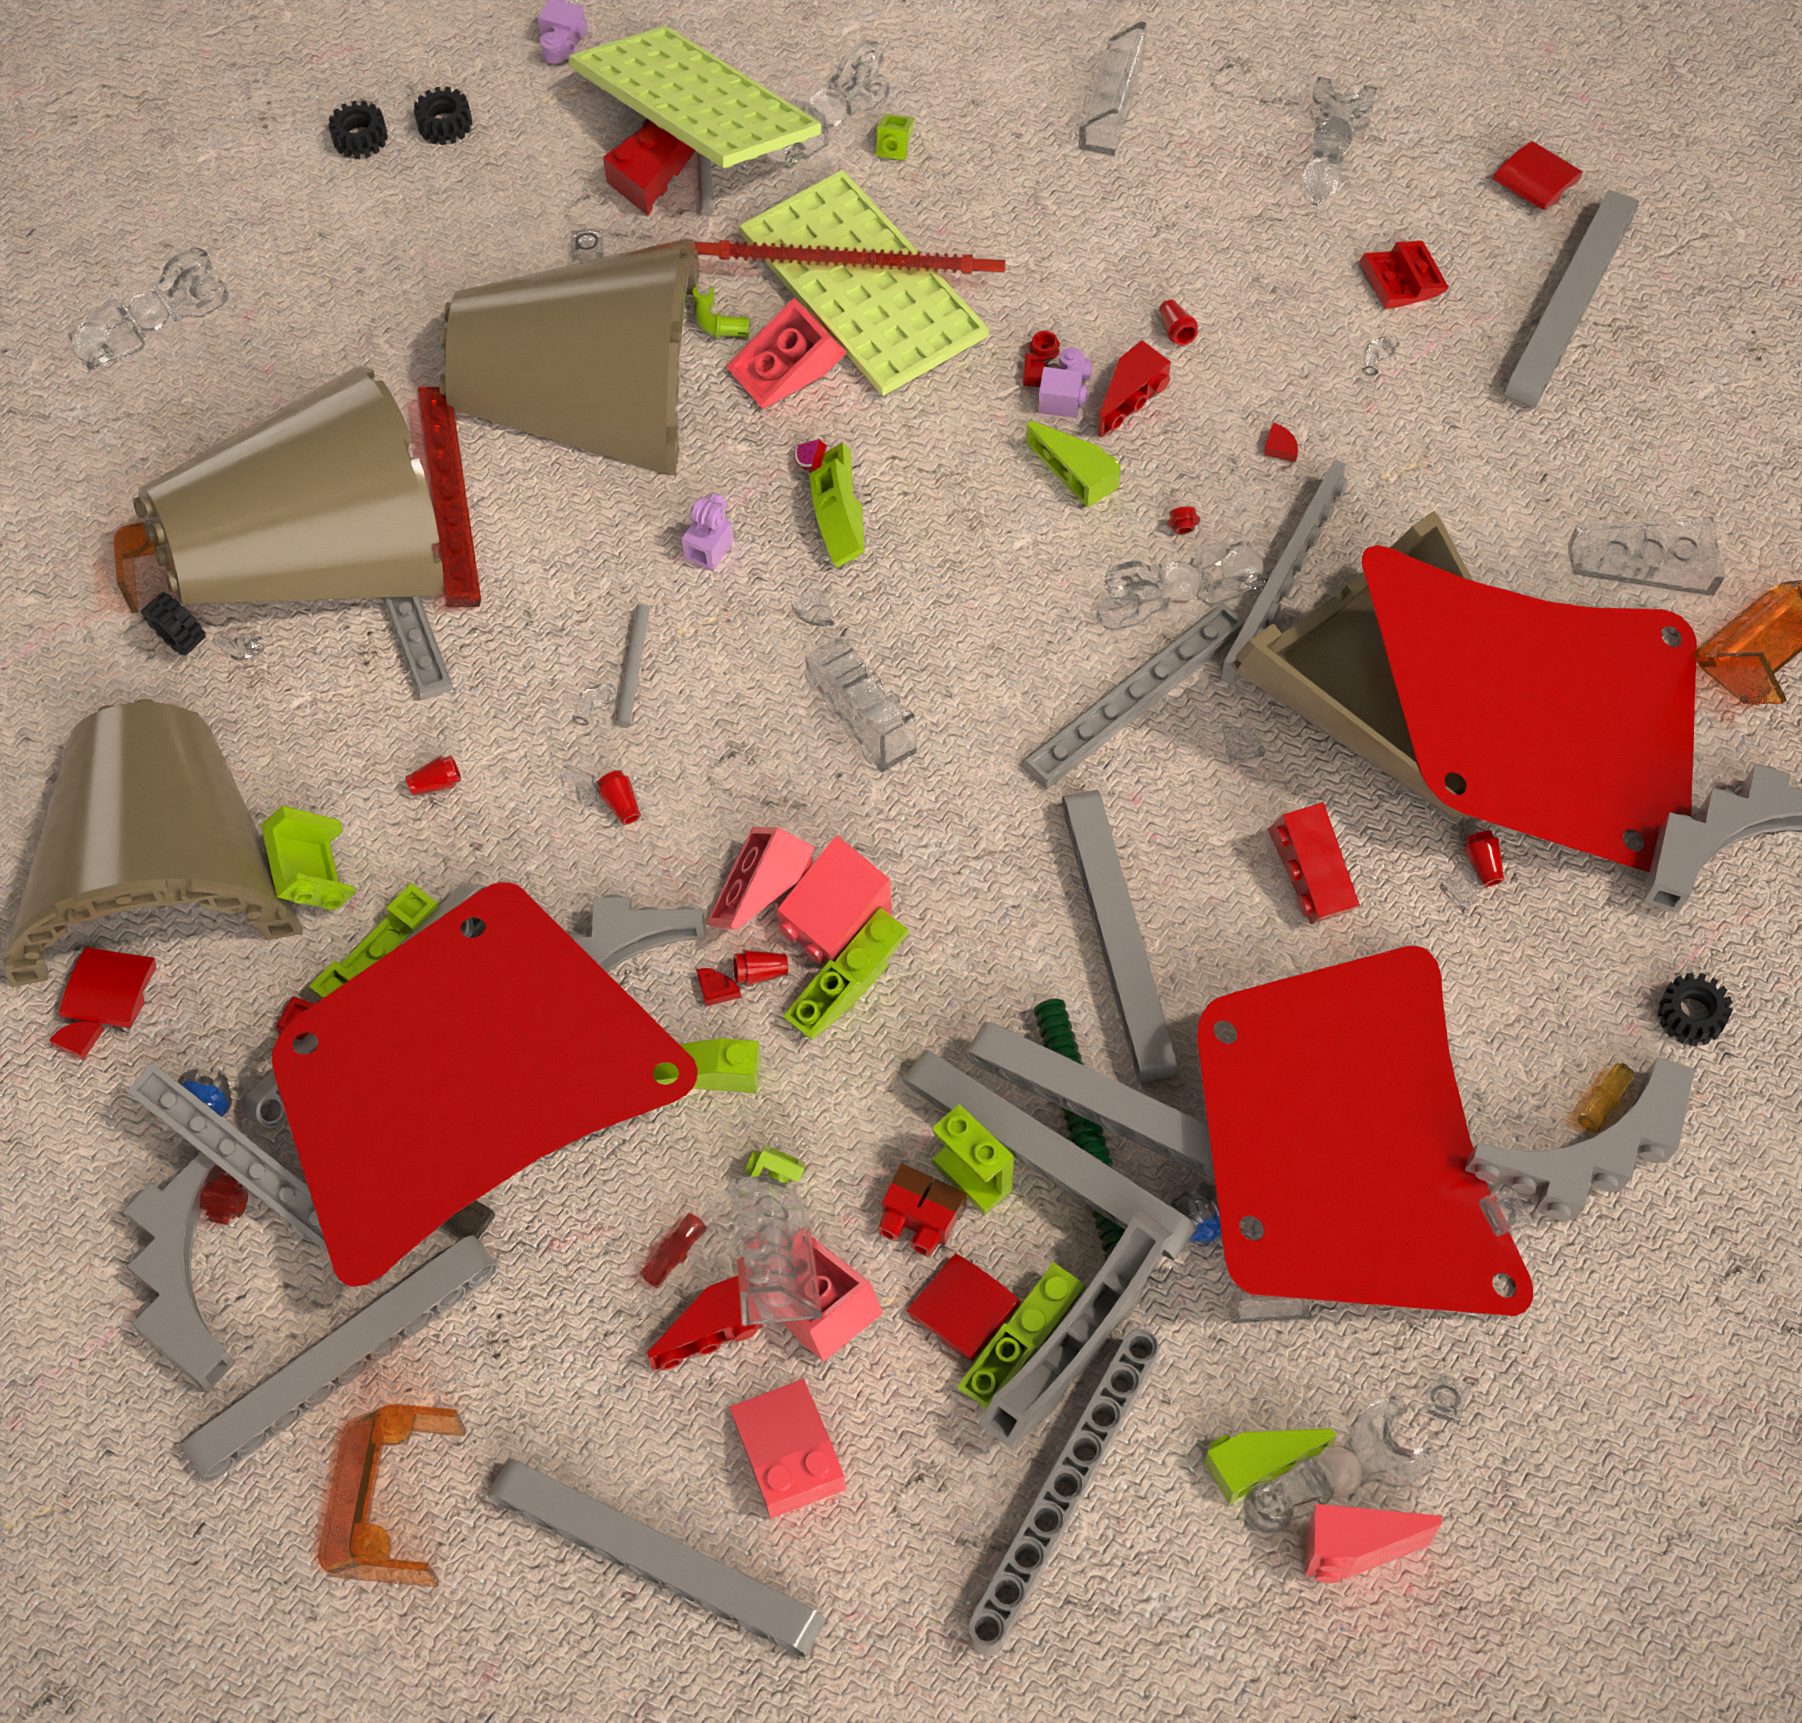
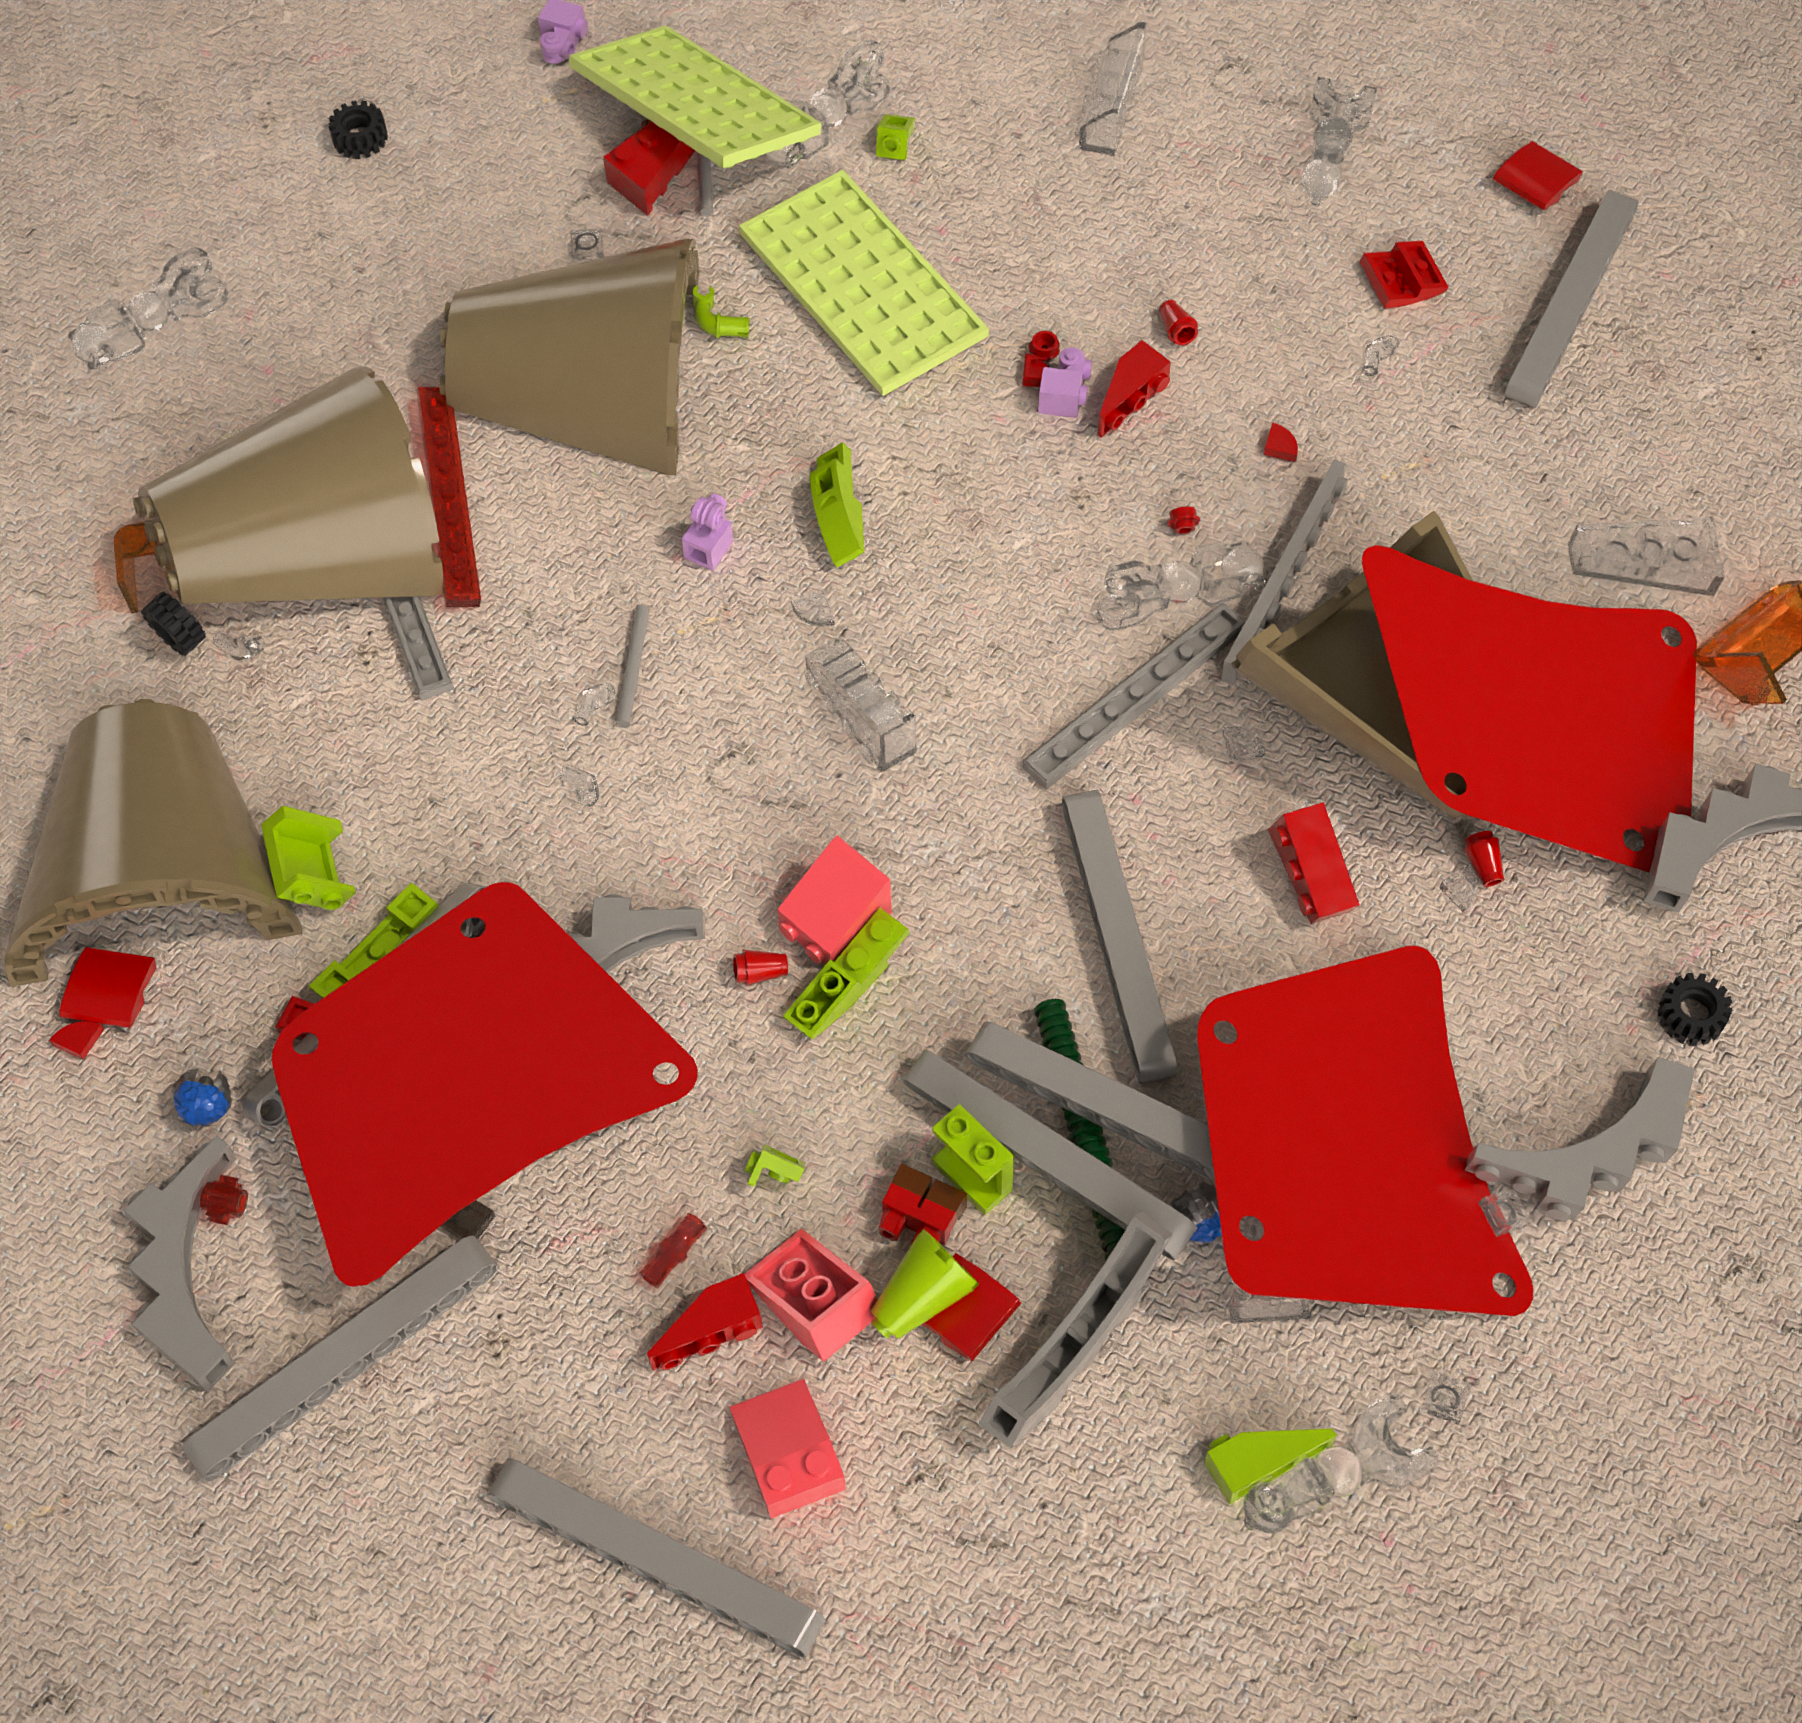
(228, 1149): light grey plate -> none
(348, 1542): clear orange windscreen -> none
(434, 776): red cone -> none
(440, 103): black tyre -> none
(619, 796): red cone -> none
(716, 986): red tile -> none
(721, 1065): lime slope -> none
(763, 871): coral slope -> none
(772, 1252): clear slope -> none
(785, 355): coral slope -> none
(810, 454): tile -> none
(920, 1288): none -> lime cone
(966, 263): clear red hose -> none
(1022, 1335): lime slope -> none
(1058, 1507): light grey beam -> none
(1076, 462): lime slope -> none
(1355, 1540): coral slope -> none
(1606, 1097): clear yellow axle -> none

